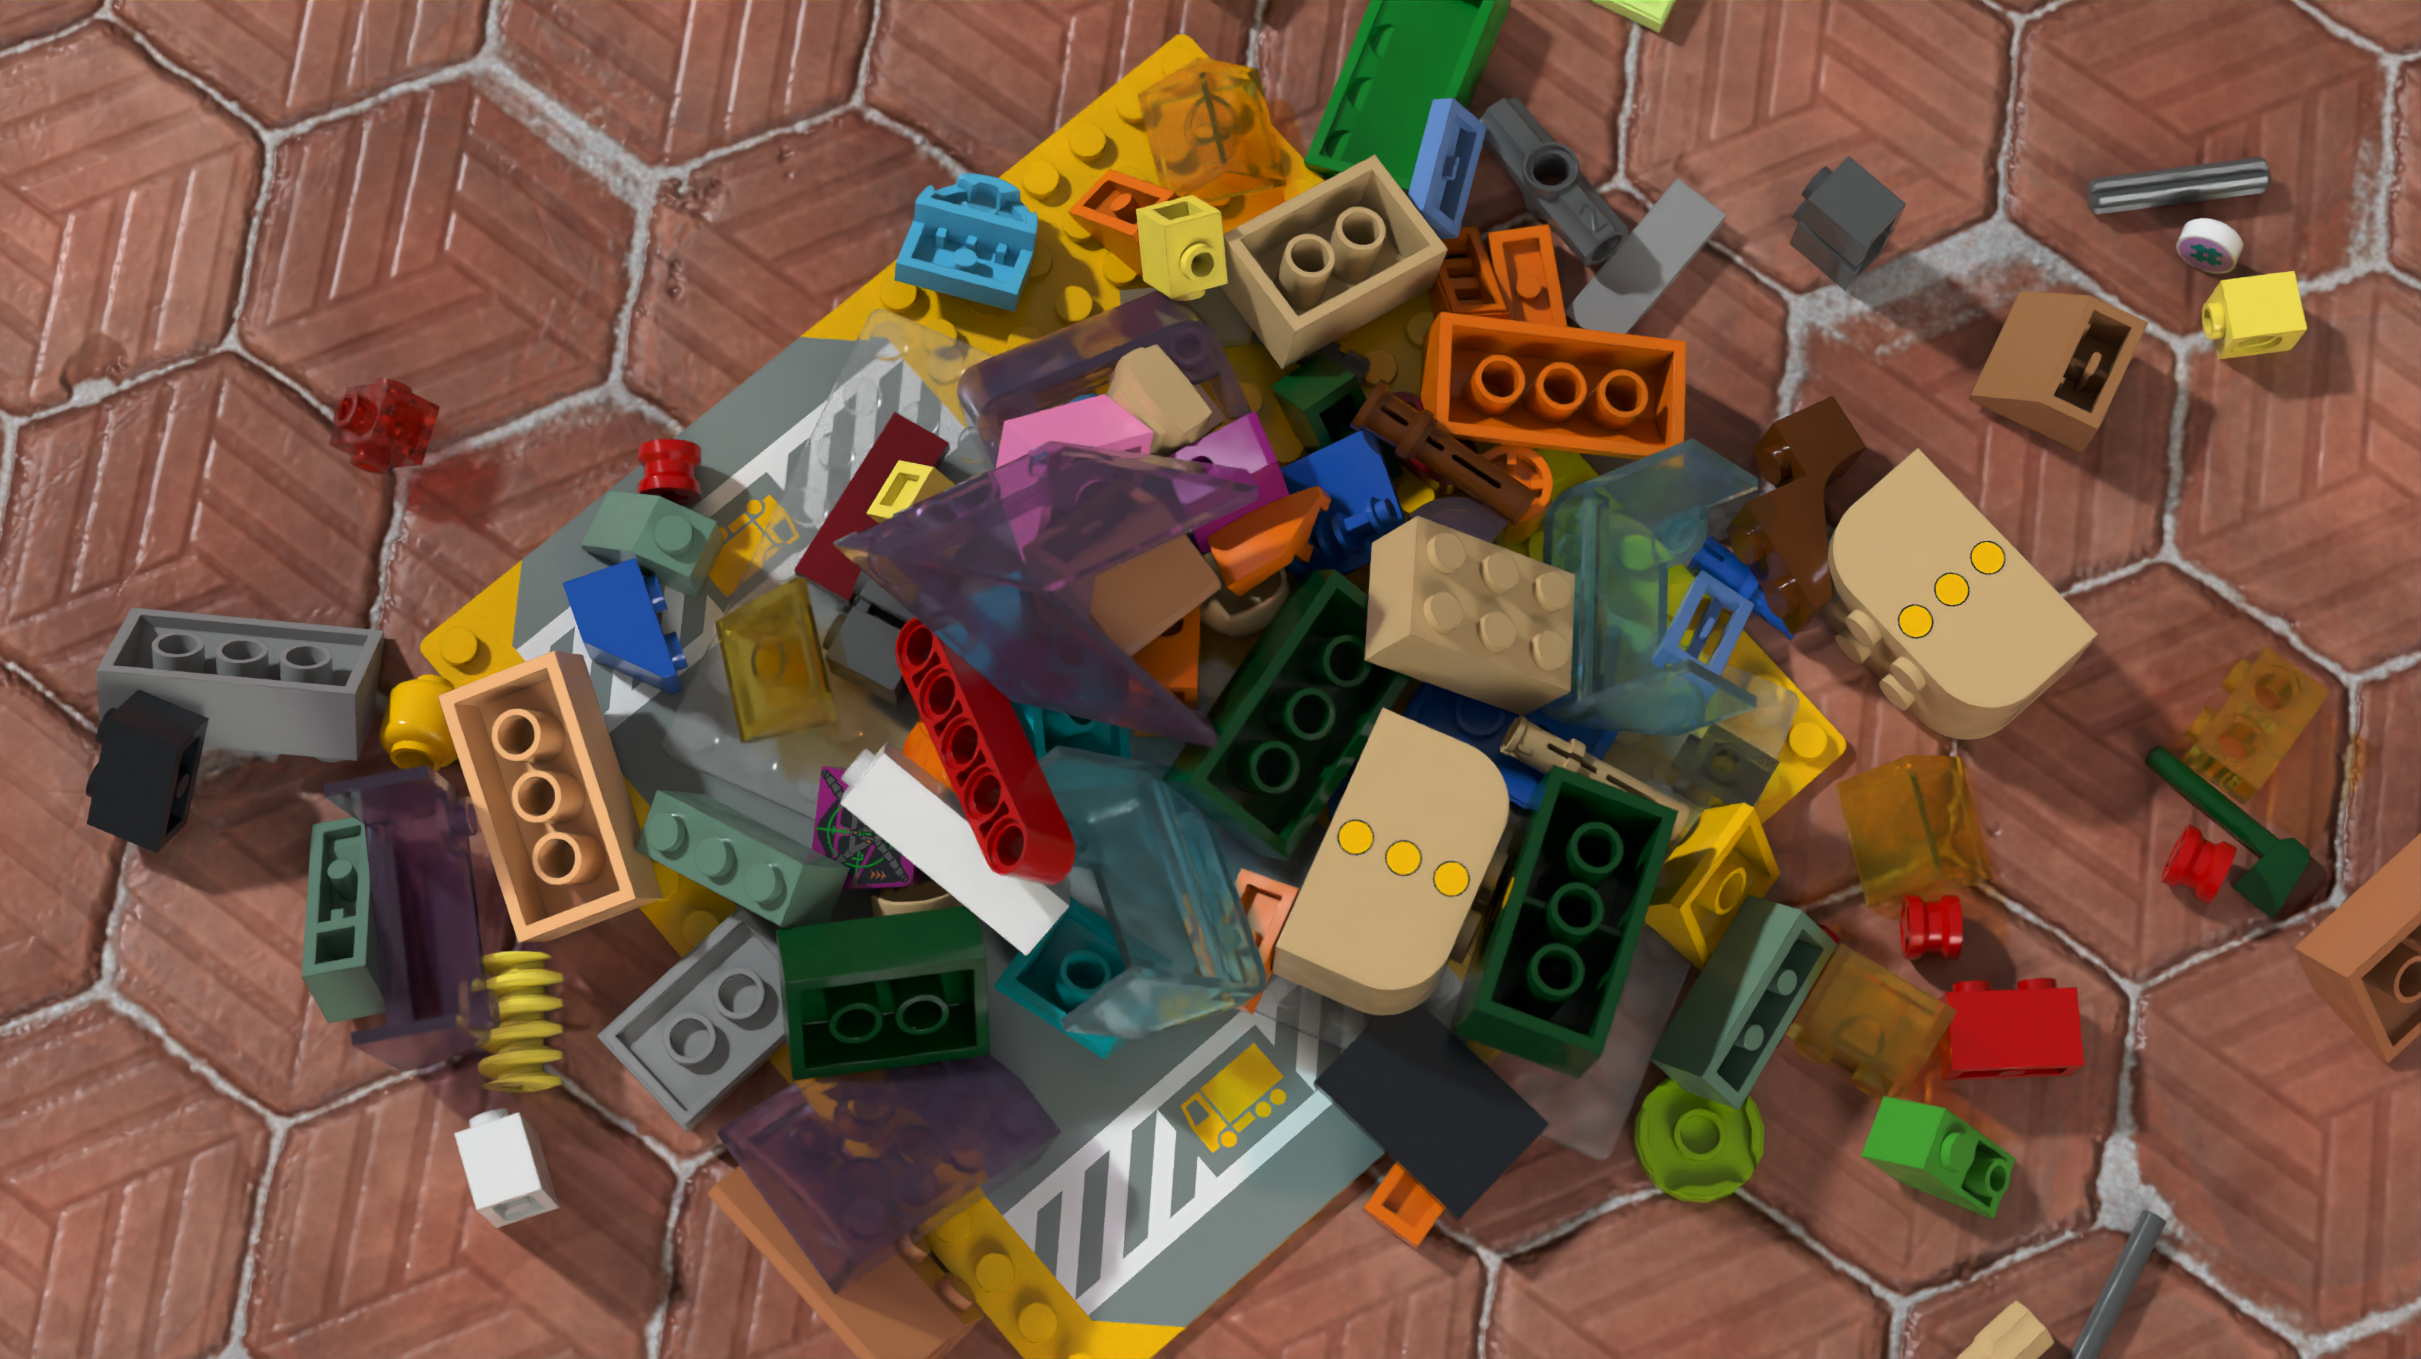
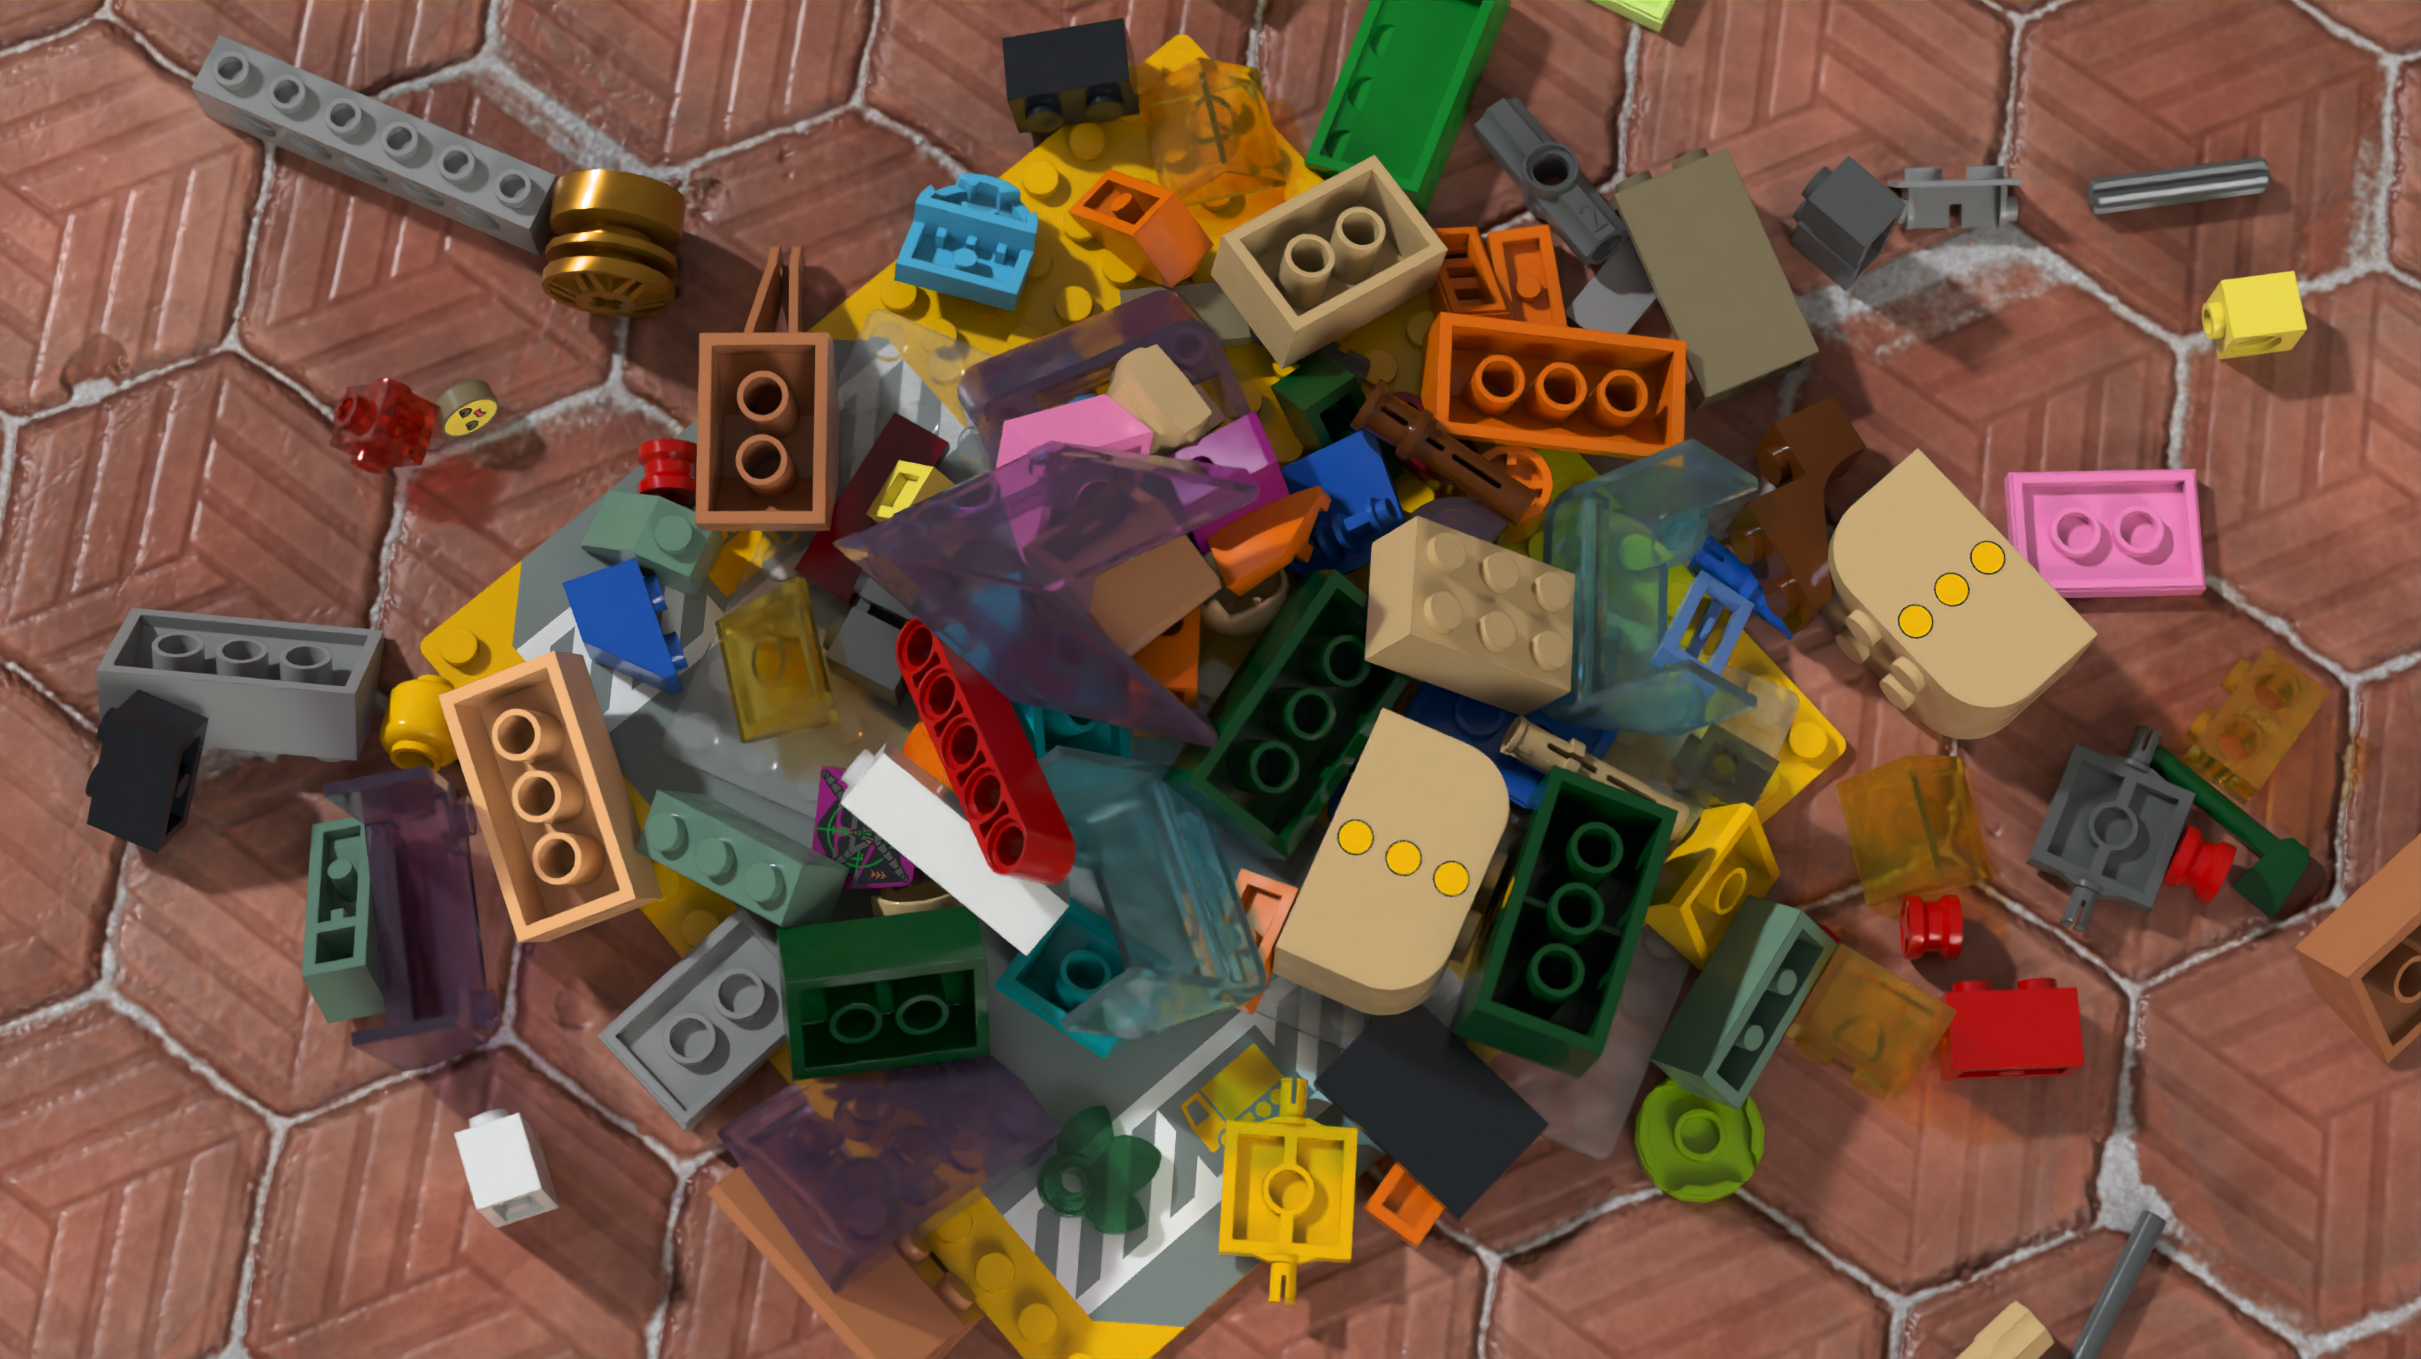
(377, 144): none -> light grey brick
(466, 408): none -> tile
(519, 1039): light yellow piece -> none
(613, 243): none -> pearl gold wheel
(768, 417): none -> nougat slope
(1070, 76): none -> black brick
(1108, 1170): none -> clear green plate
(1182, 247): light yellow brick -> none
(1288, 1191): none -> yellow plate
(1446, 166): medium blue tile -> none
(1715, 275): none -> dark tan panel
(1938, 1155): bright green slope -> none
(1979, 195): none -> light grey hinge
(2058, 364): medium nougat slope -> none
(2109, 531): none -> bright pink tile
(2111, 828): none -> dark grey plate
(2209, 245): tile -> none

